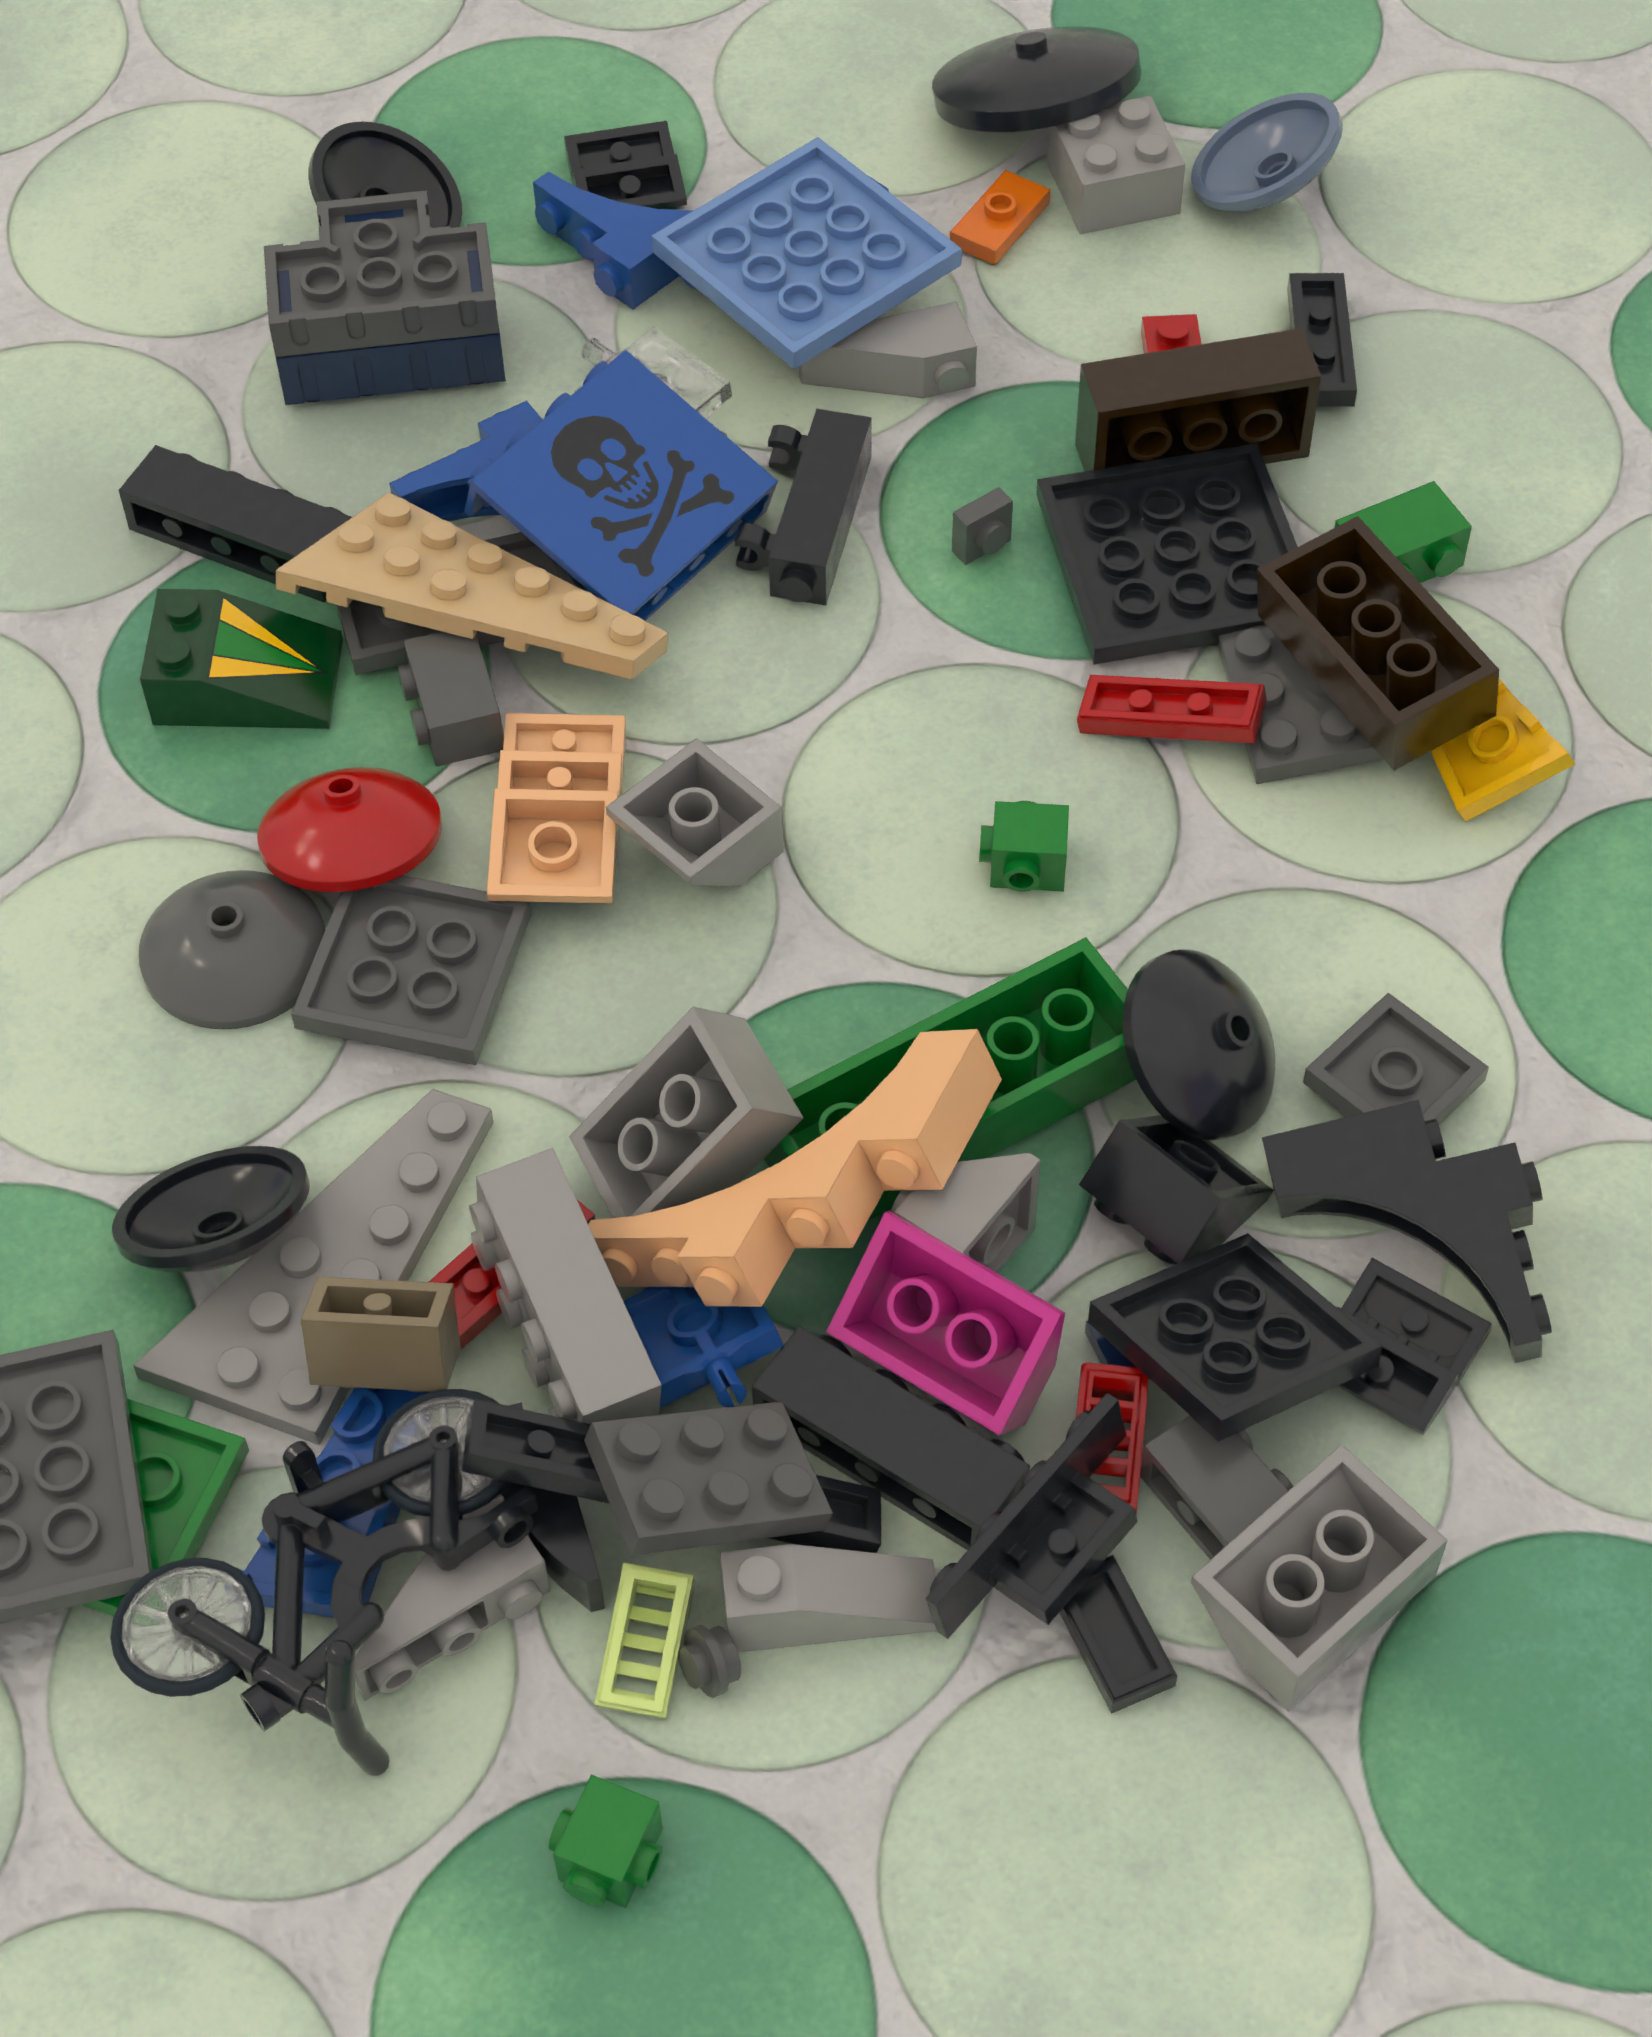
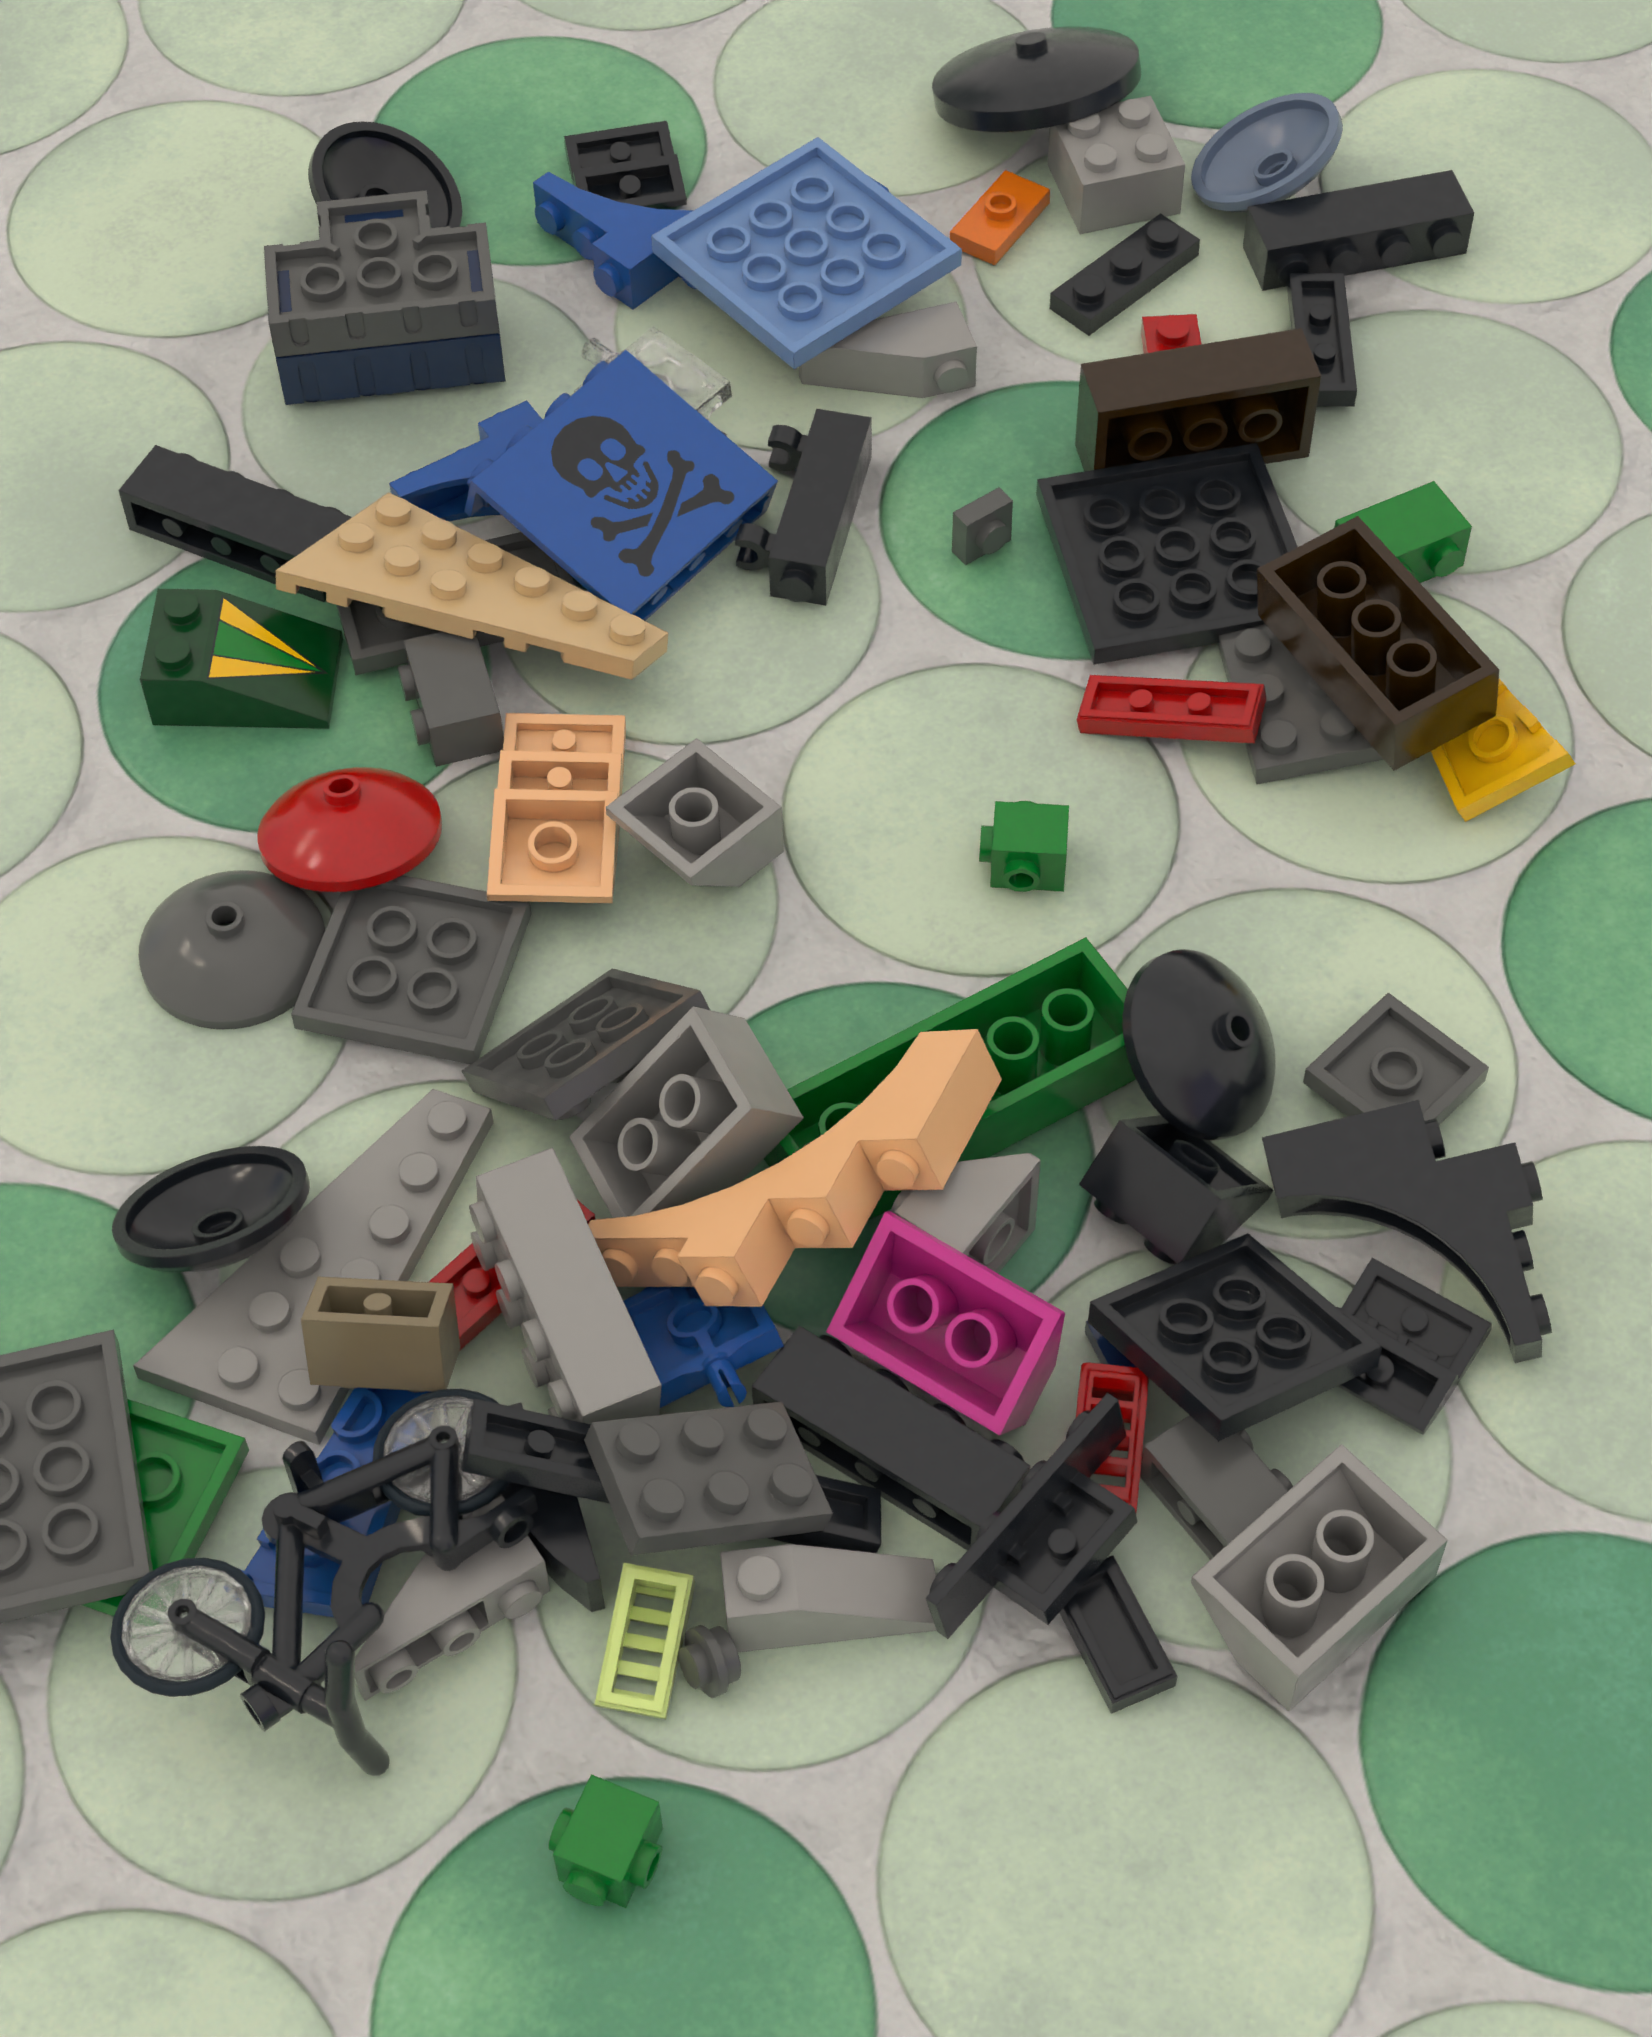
(582, 1044): none -> dark grey plate
(1124, 274): none -> black plate
(1358, 228): none -> black brick

